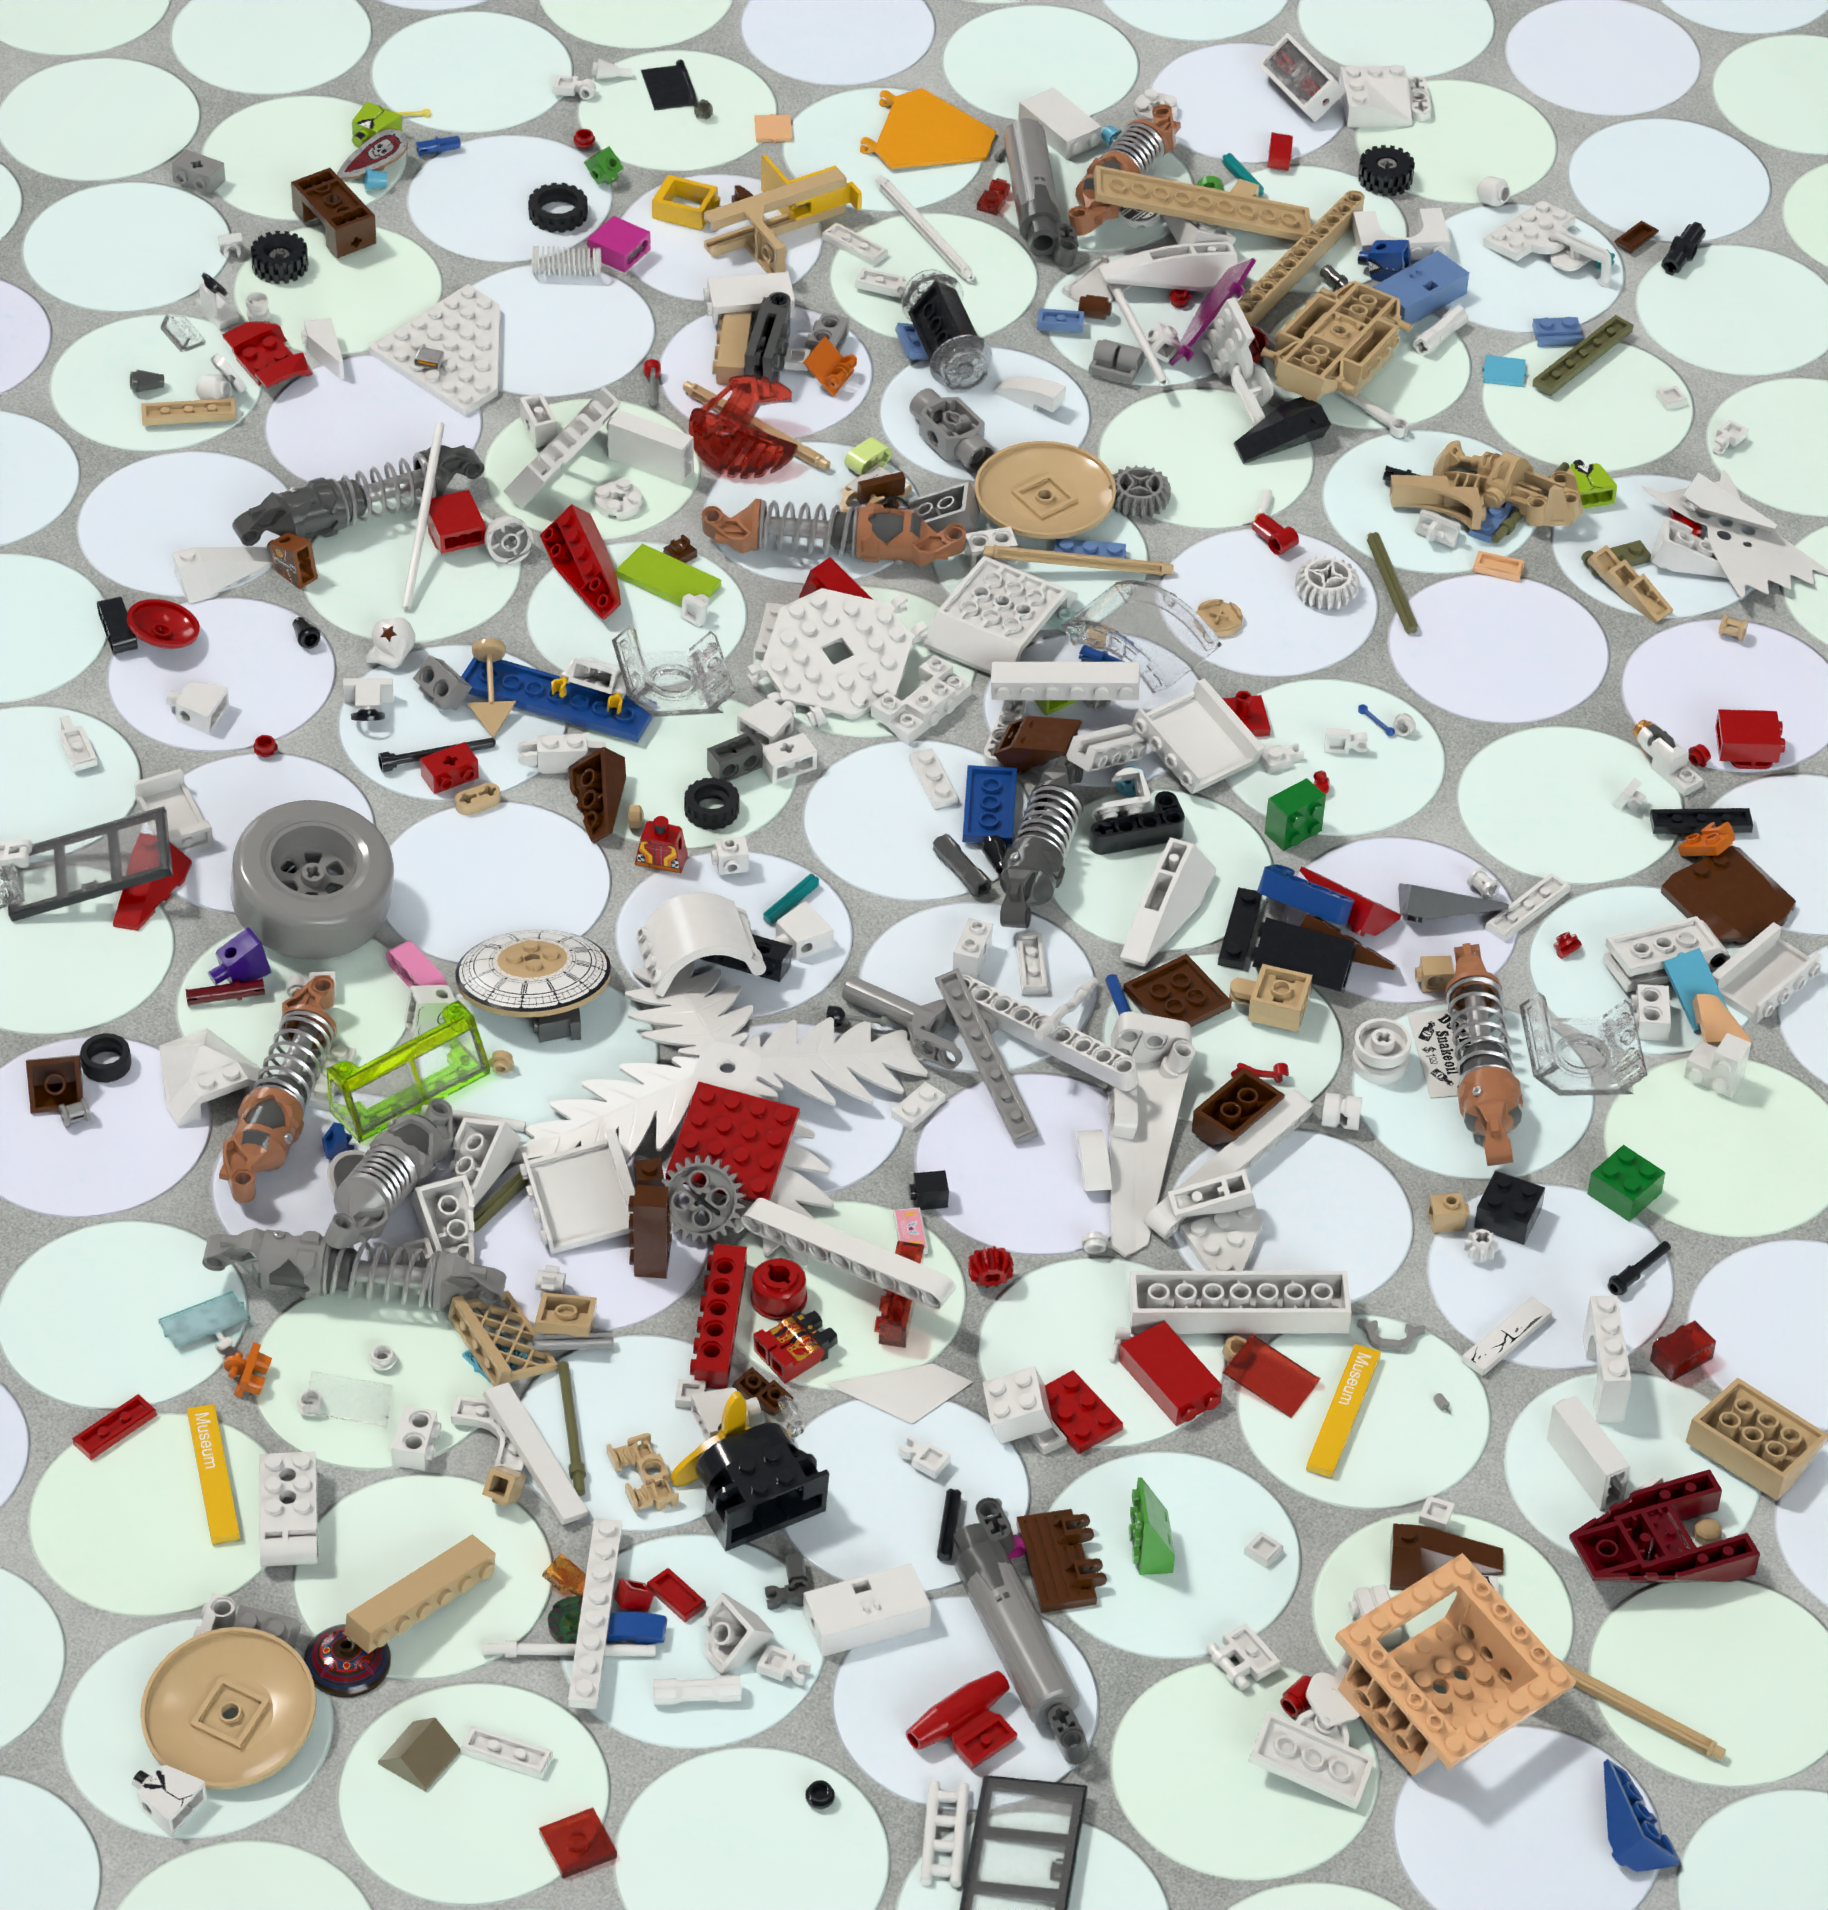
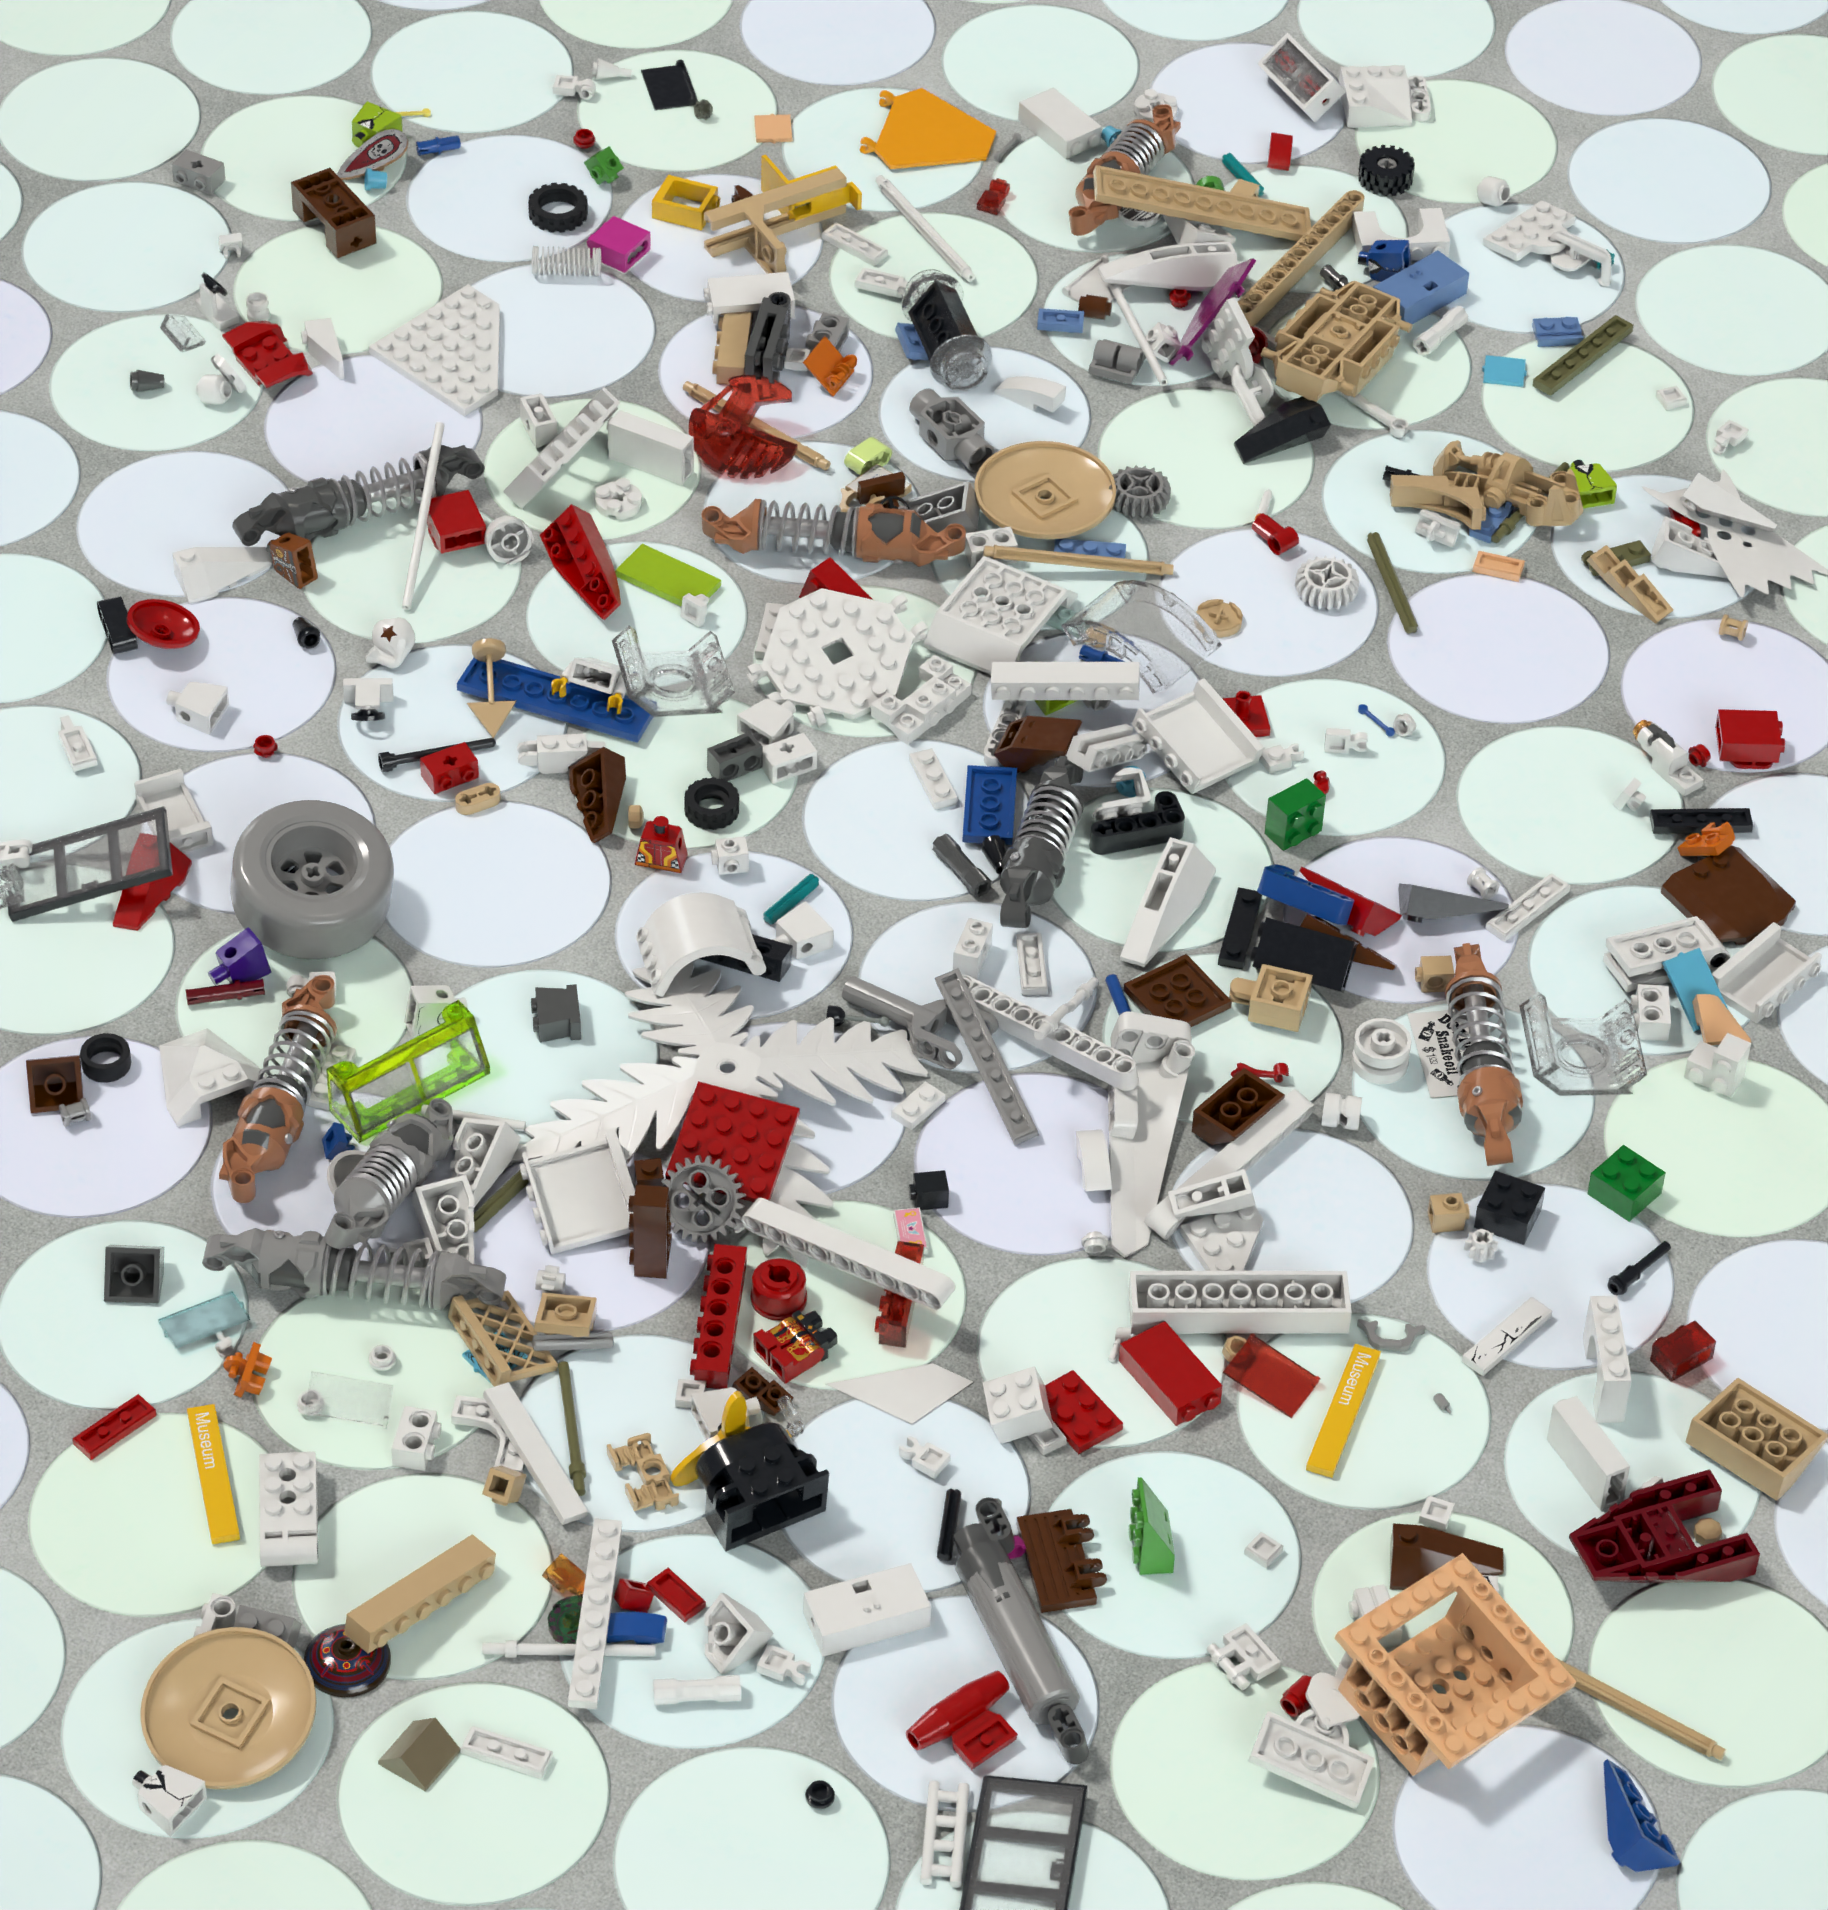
(133, 1273): none -> dark grey slope
(188, 411): tan plate -> none
(279, 257): black bush -> none
(413, 966): bright pink beam -> none
(429, 358): flat silver piece -> none
(442, 683): light grey brick -> none
(501, 1061): tan plate -> none
(533, 973): dish -> none
(577, 1842): clear red tile -> none
(652, 374): hinge -> none
(681, 549): reddish brown tile -> none
(797, 1579): dark grey bar -> none
(990, 1266): red gear -> none
(1036, 193): piece -> none
(1566, 944): red plate -> none
(1636, 237): reddish brown tile -> none
(1683, 248): black piece -> none

